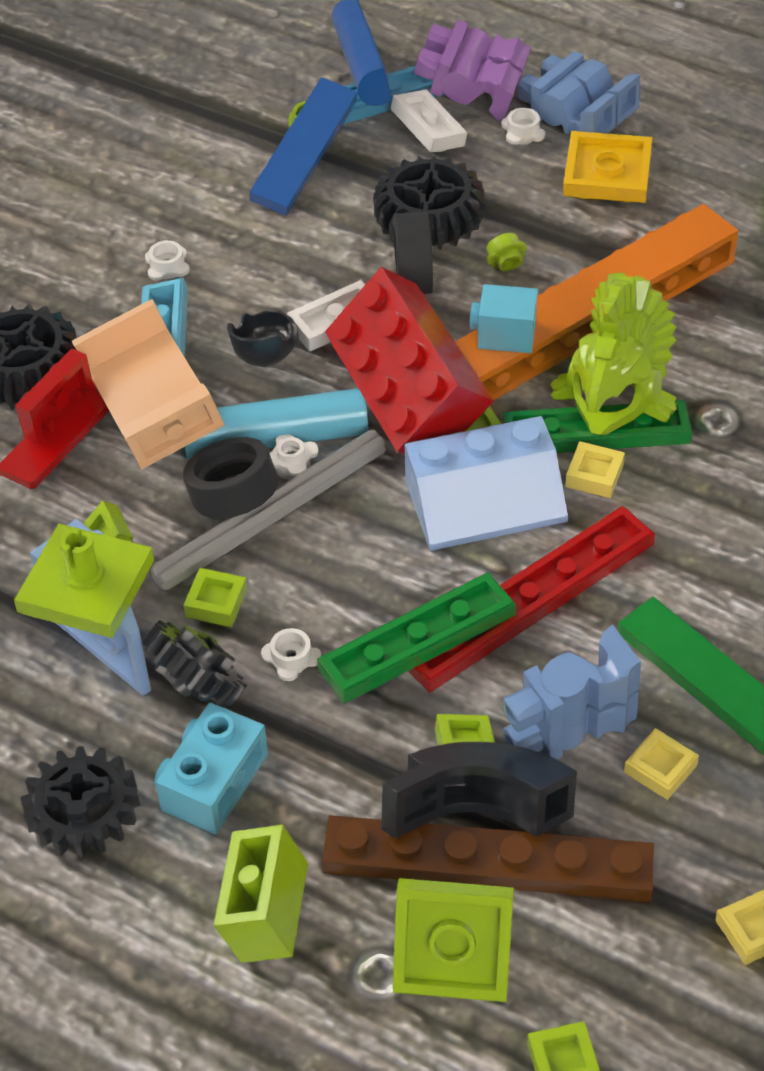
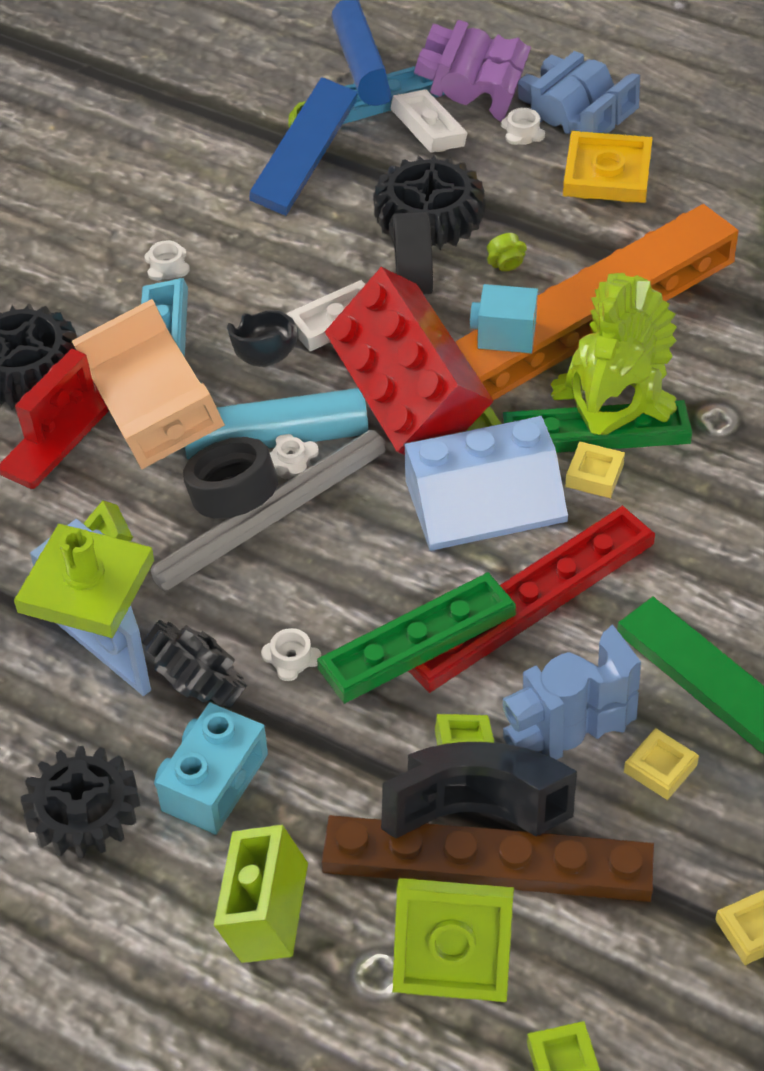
(215, 597): lime plate -> none

